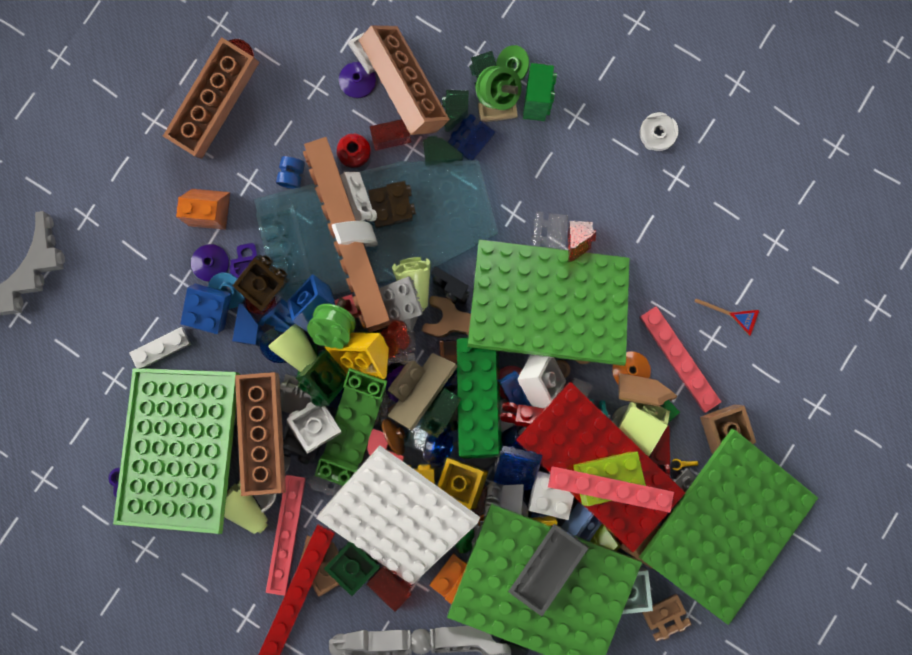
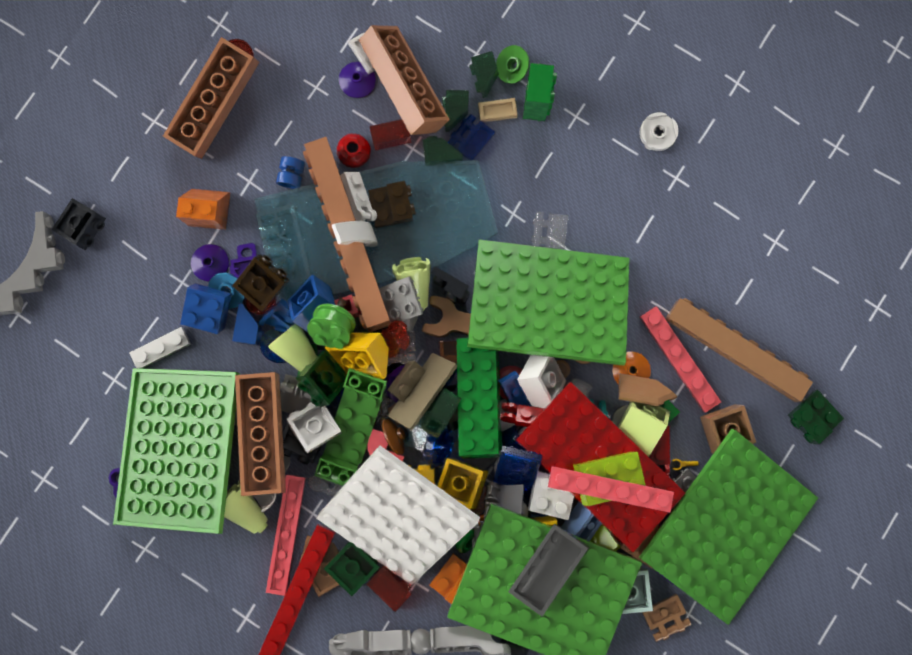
(79, 224): none -> black plate
(498, 87): bright green wheel -> none
(579, 238): clear red slope -> none
(739, 350): none -> medium nougat brick
(745, 319): piece -> none
(815, 417): none -> dark green plate

